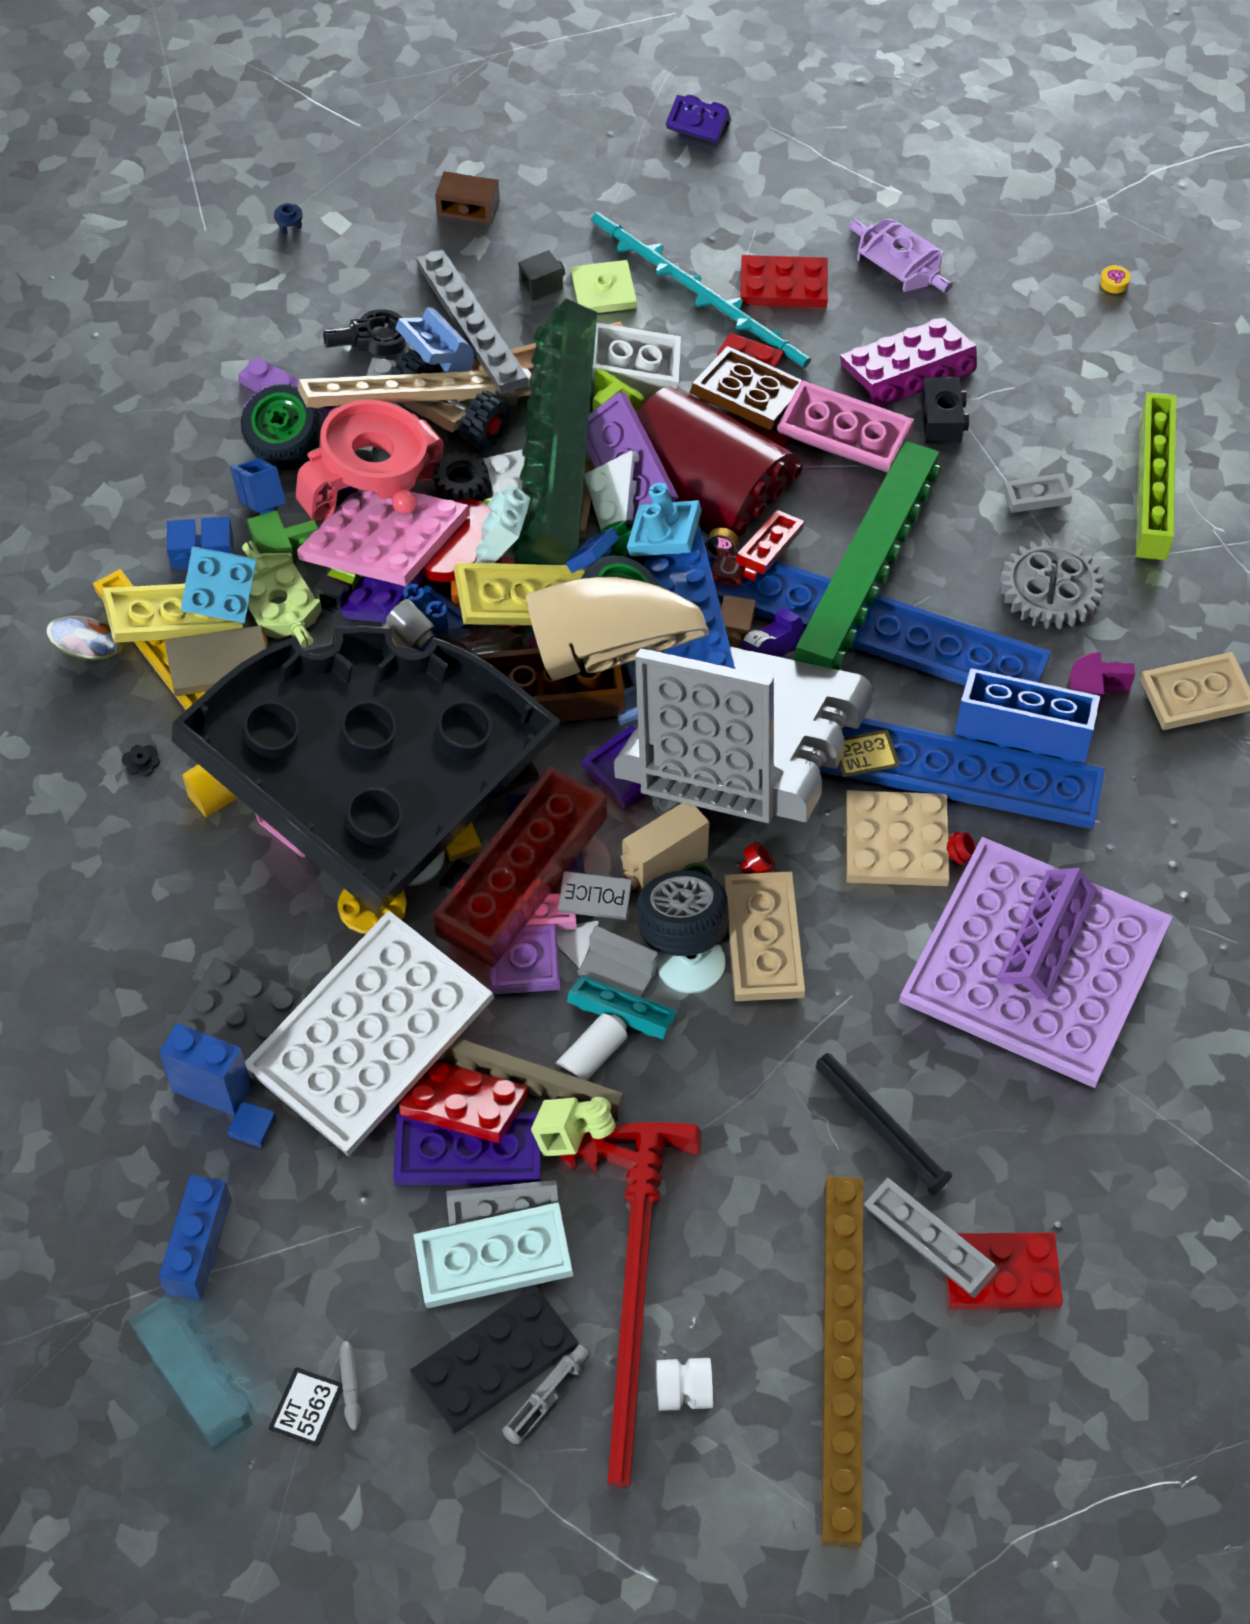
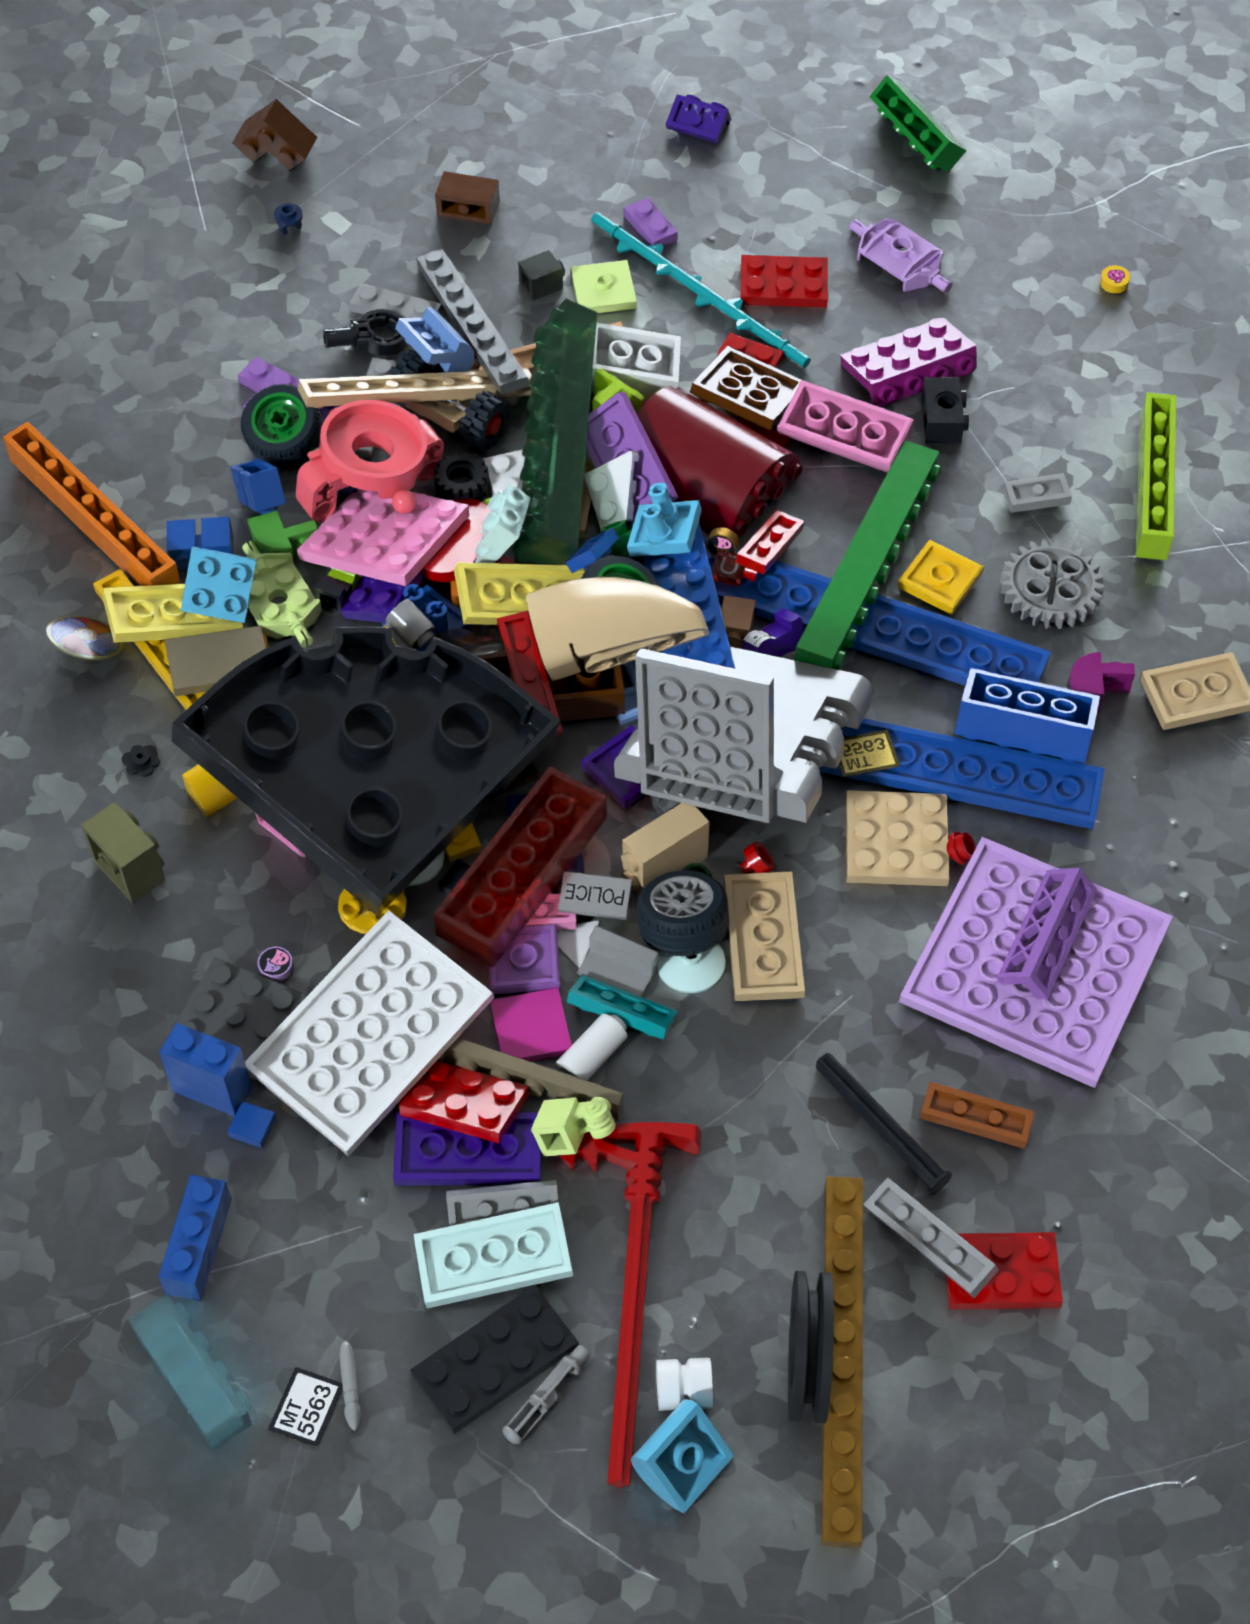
(89, 508): none -> orange brick
(124, 851): none -> olive brick
(275, 131): none -> reddish brown brick
(275, 964): none -> tile
(372, 298): none -> light grey plate
(526, 661): none -> red tile
(531, 1025): none -> dark pink tile
(650, 223): none -> medium lavender plate
(682, 1456): none -> medium azure brick
(810, 1346): none -> black tyre
(917, 124): none -> green brick
(940, 577): none -> yellow plate
(977, 1115): none -> dark orange plate

